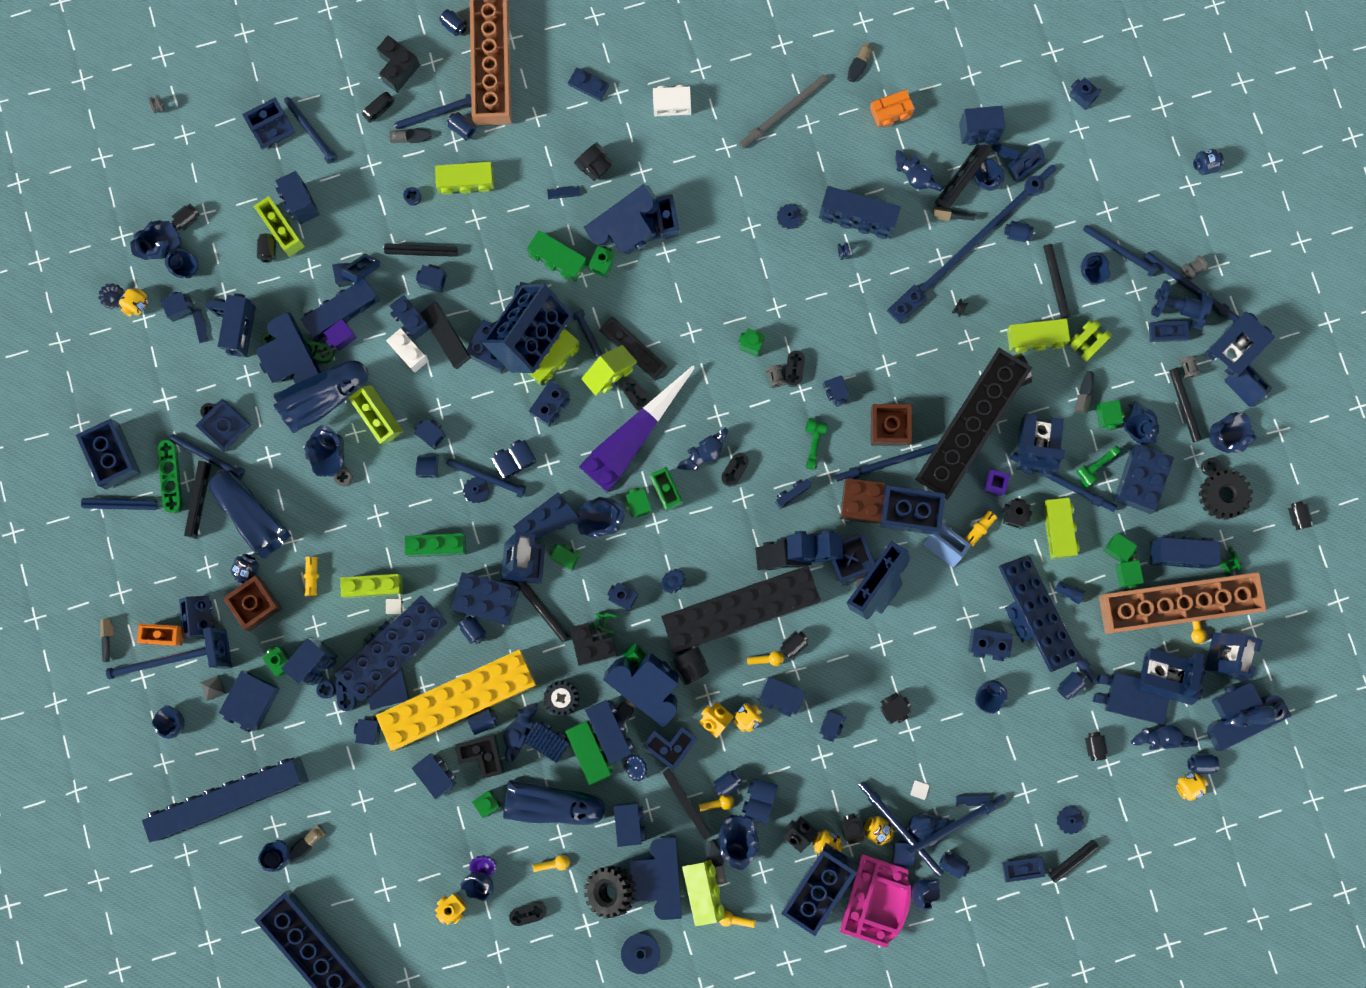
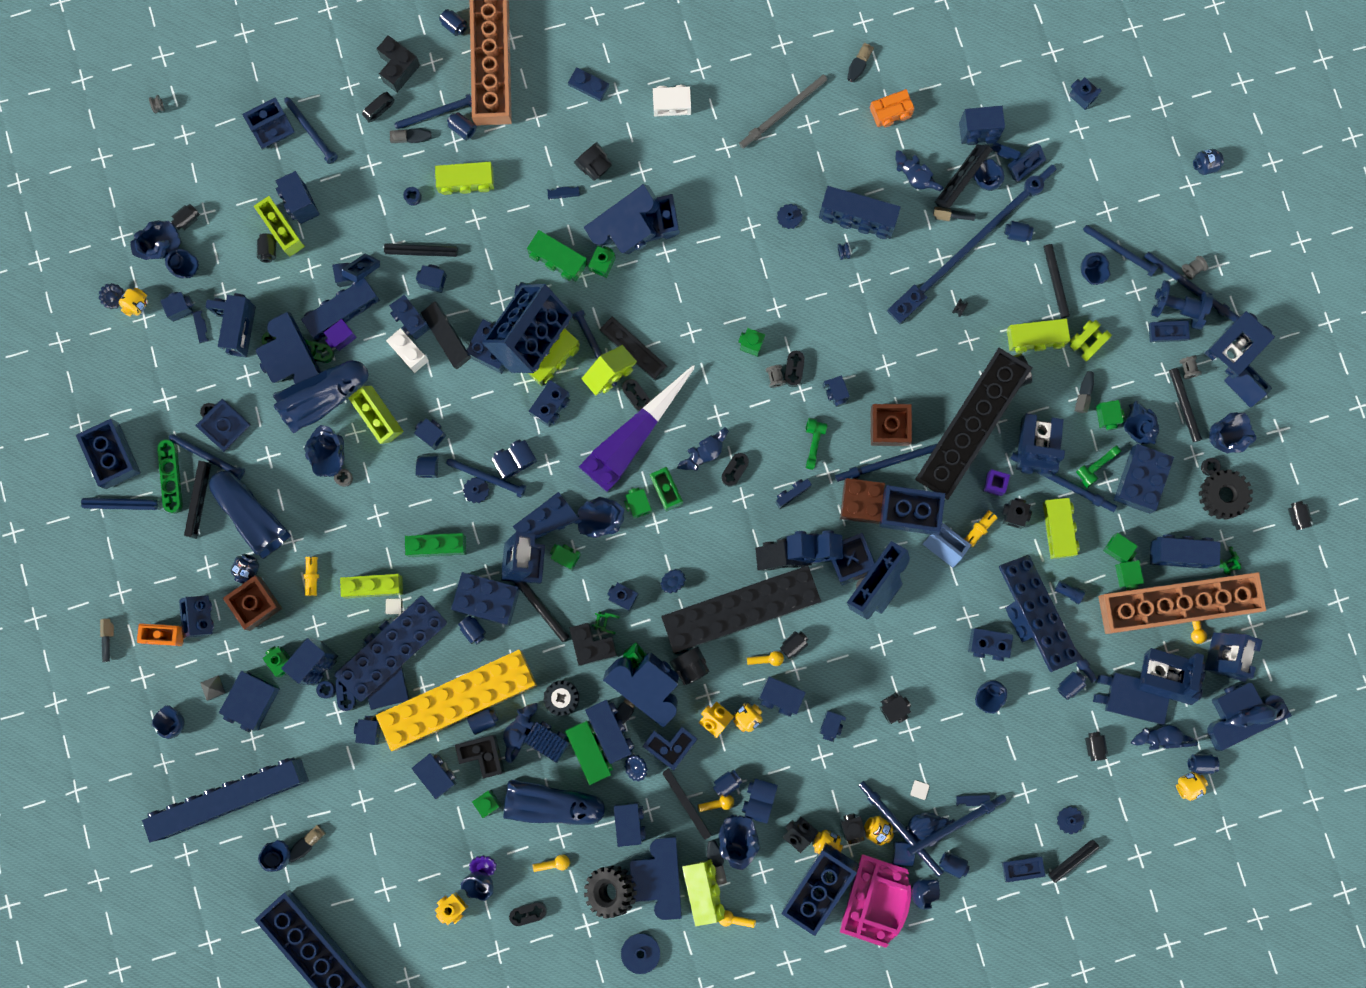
(216, 649): dark blue tile -> none

